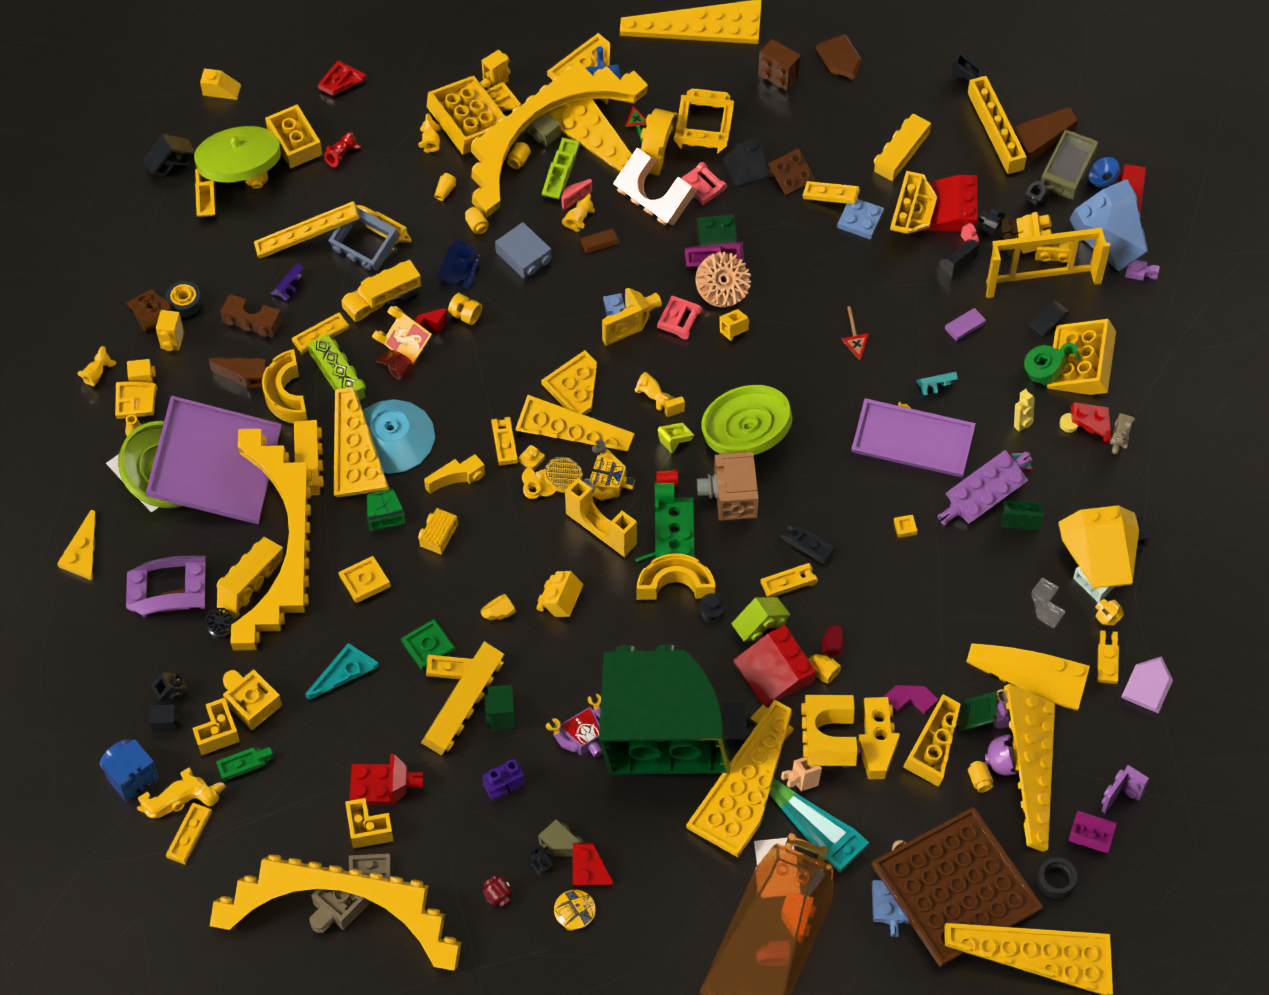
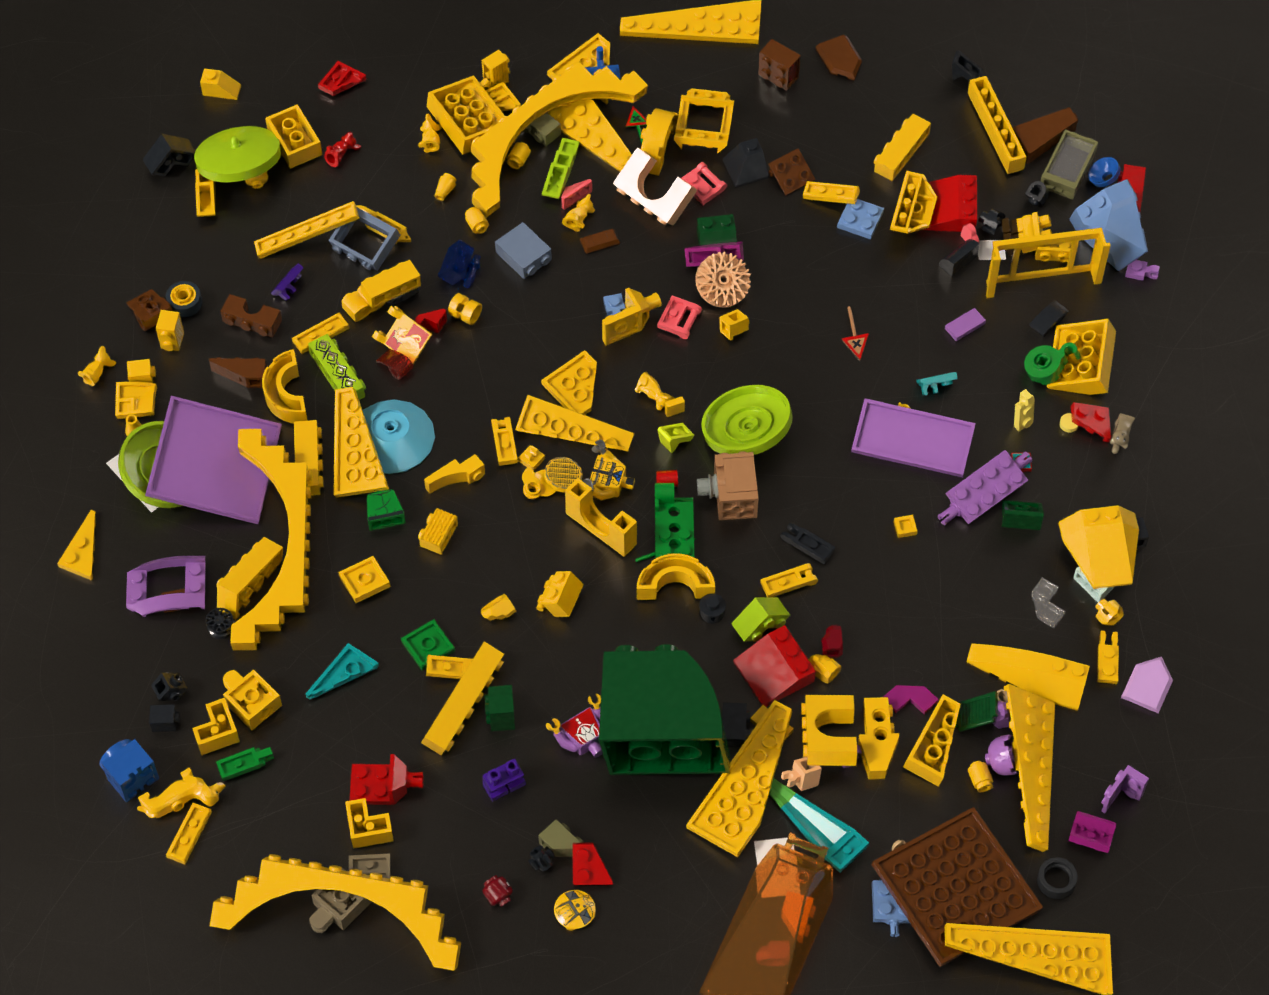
(986, 248): none -> white sticker

